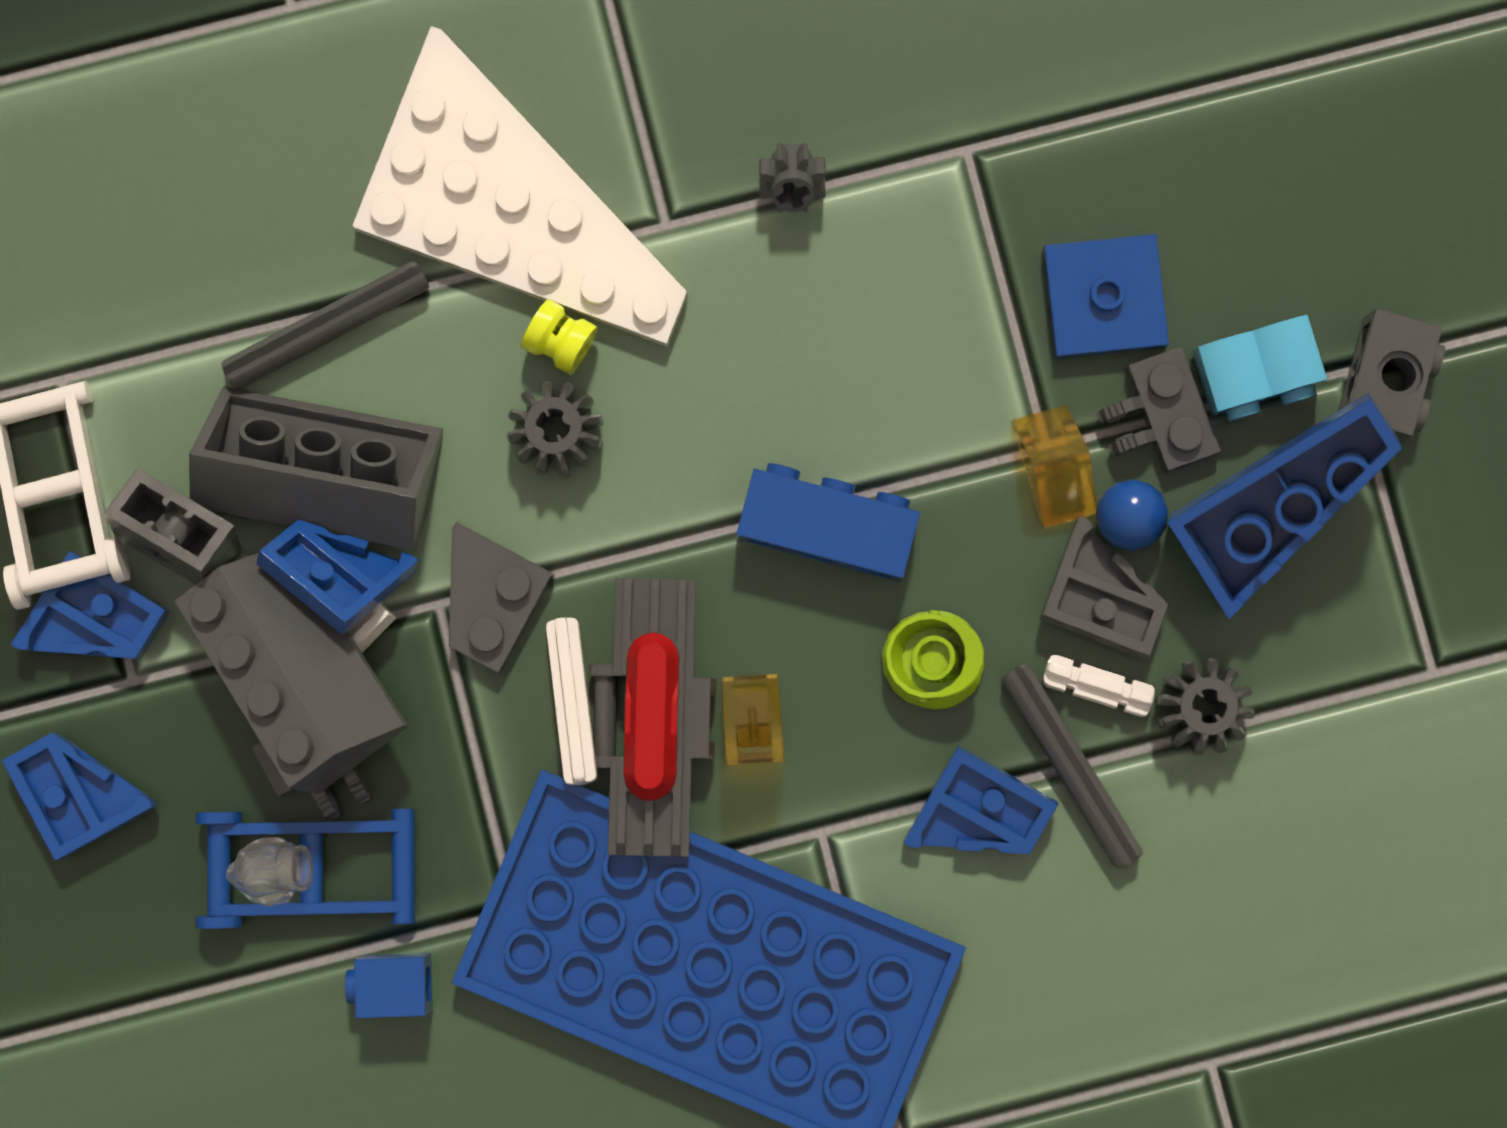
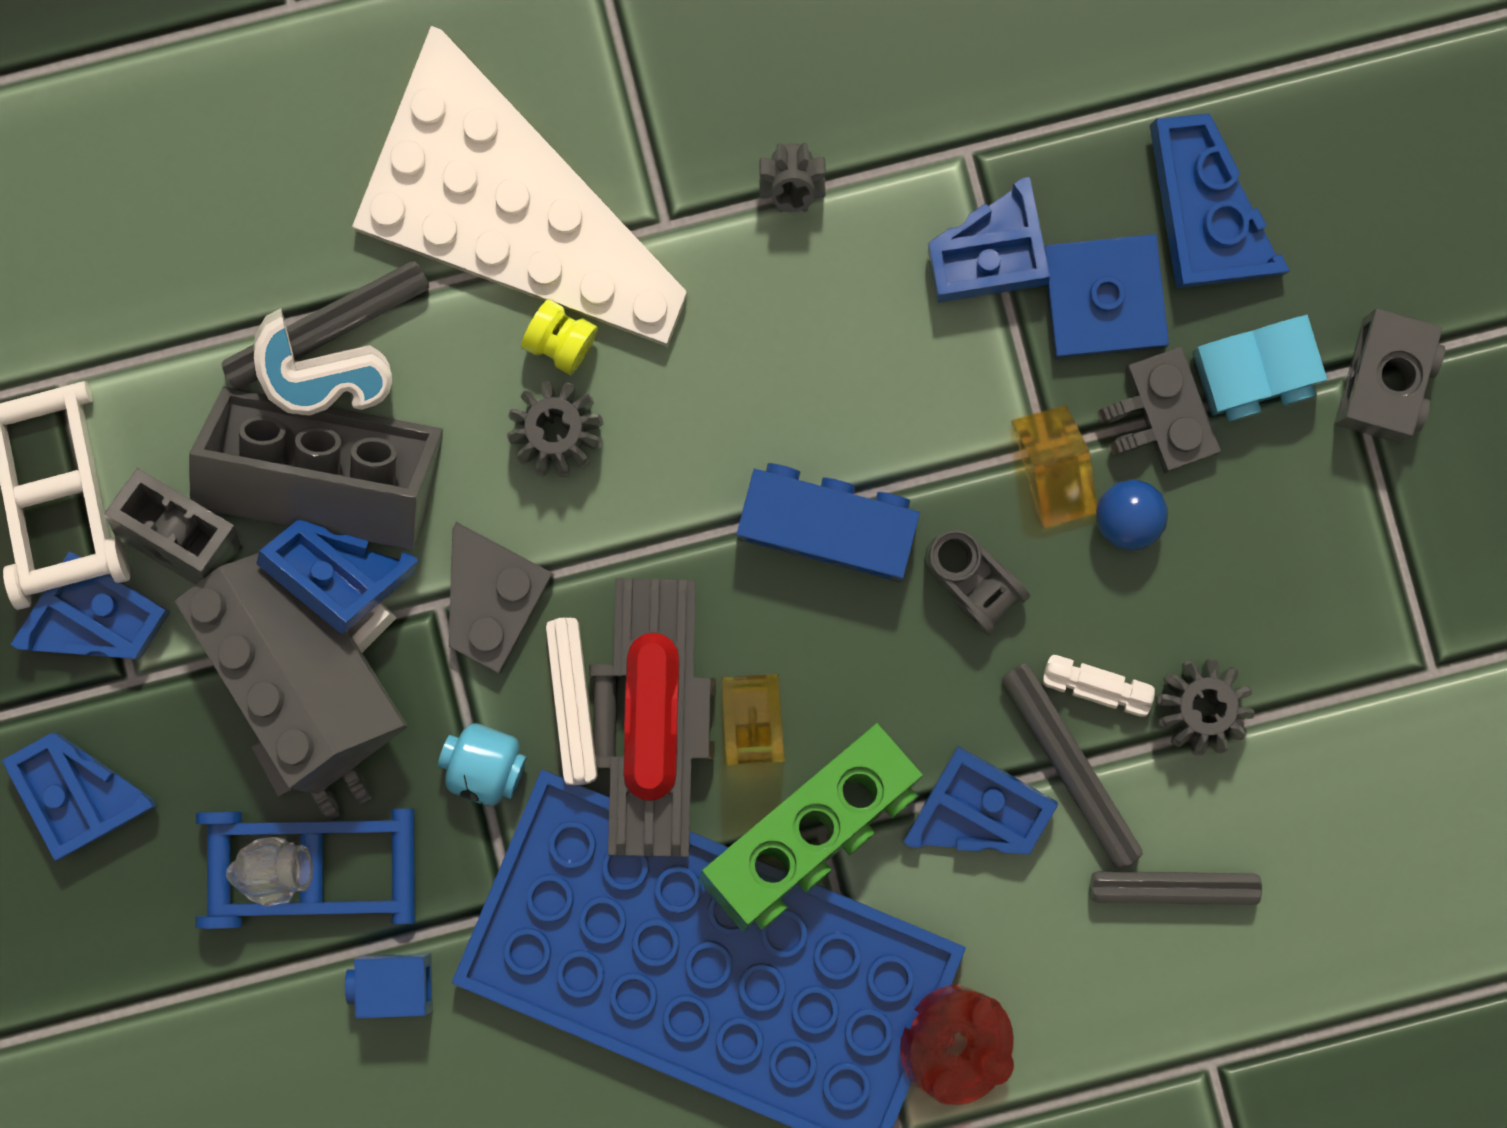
(316, 382): none -> white animal
(482, 764): none -> medium azure head
(870, 761): none -> bright green brick
(933, 659): lime piece -> none
(976, 581): none -> dark grey piece
(981, 1064): none -> clear red plate
(992, 250): none -> wing
(1102, 597): dark grey wing -> none
(1176, 888): none -> dark grey axle
(1205, 209): none -> blue wing
(1274, 506): blue wedge -> none

